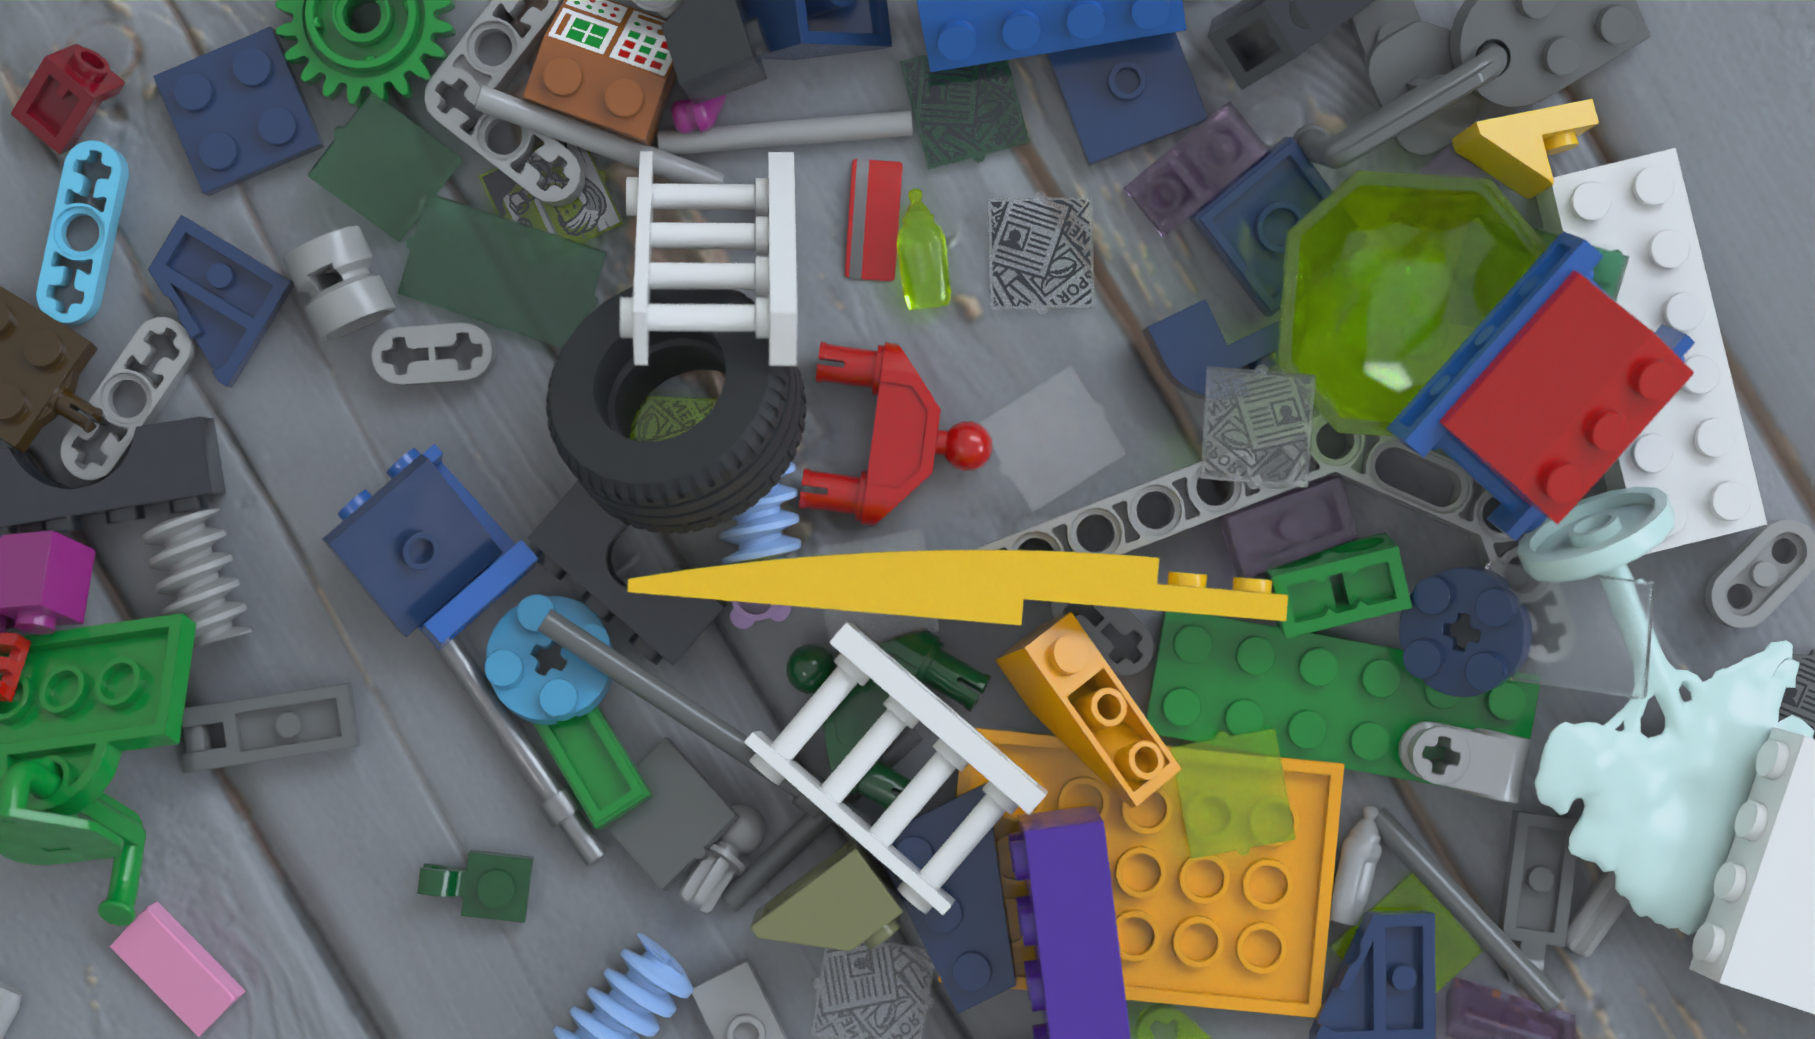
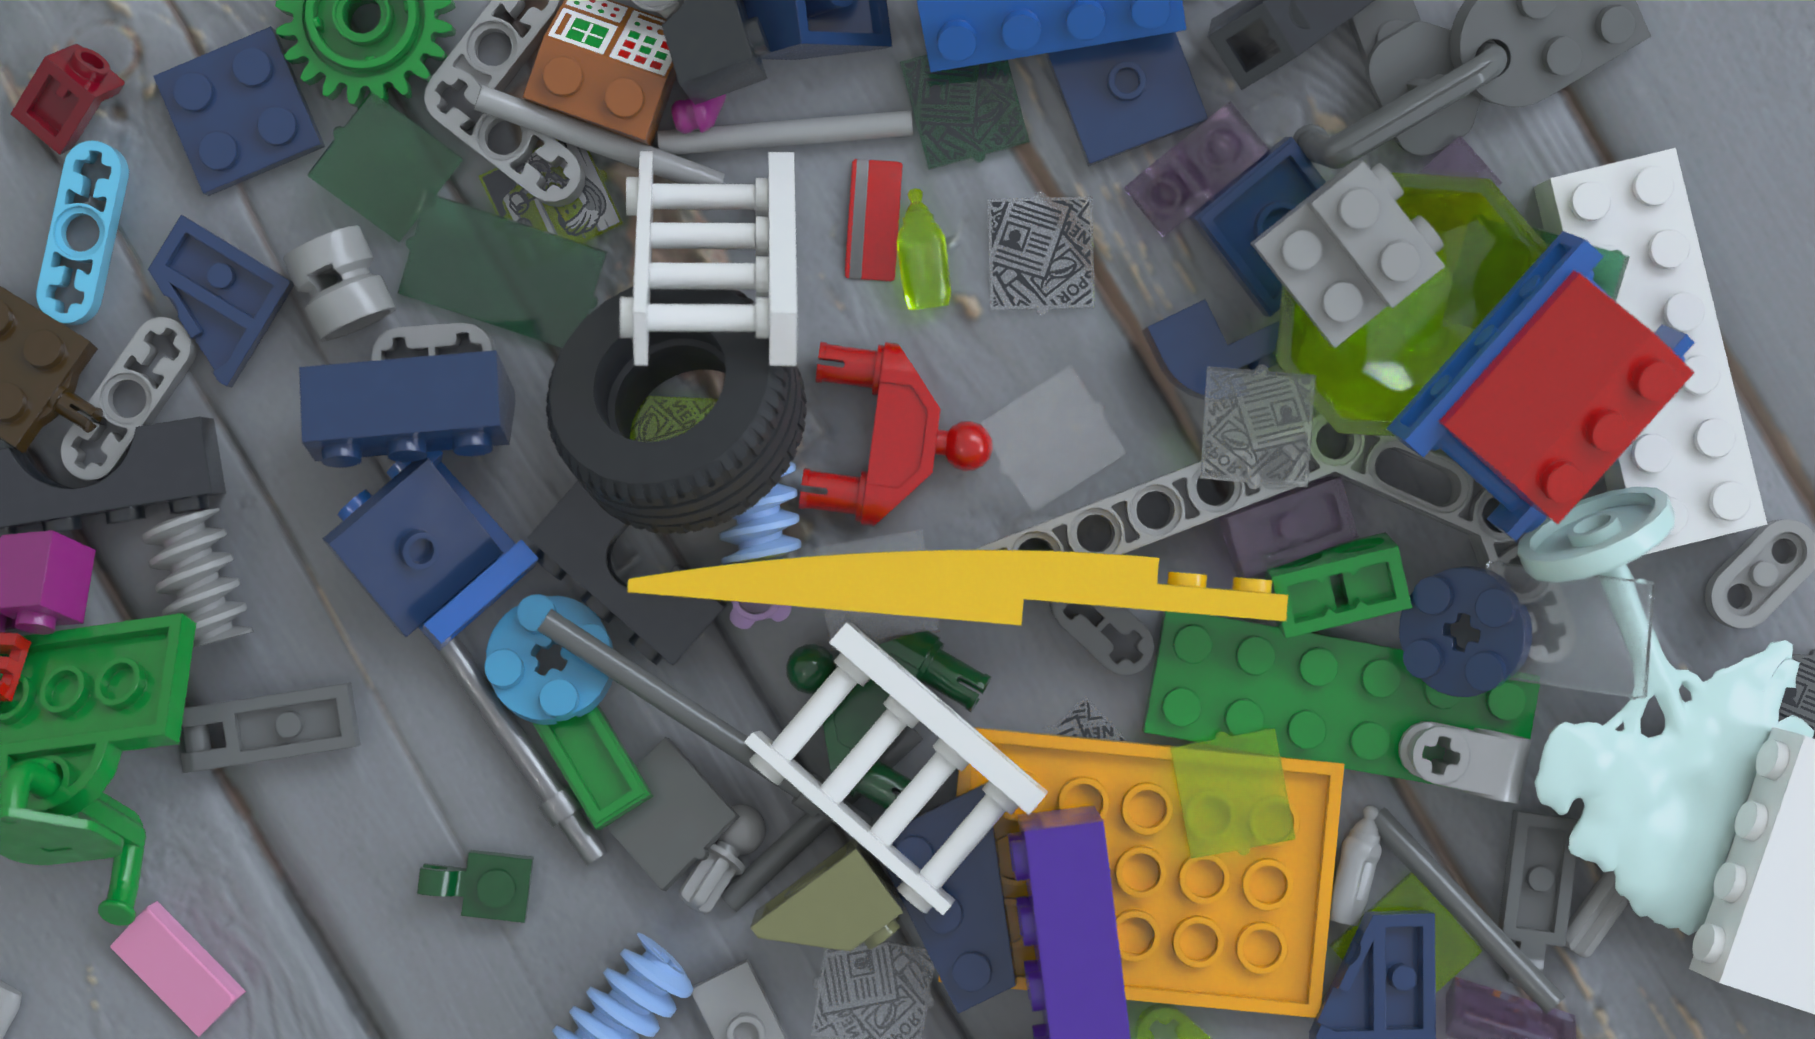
(406, 408): none -> dark blue slope
(1088, 708): light orange slope -> none
(1350, 250): none -> light grey plate
(1518, 144): yellow slope -> none

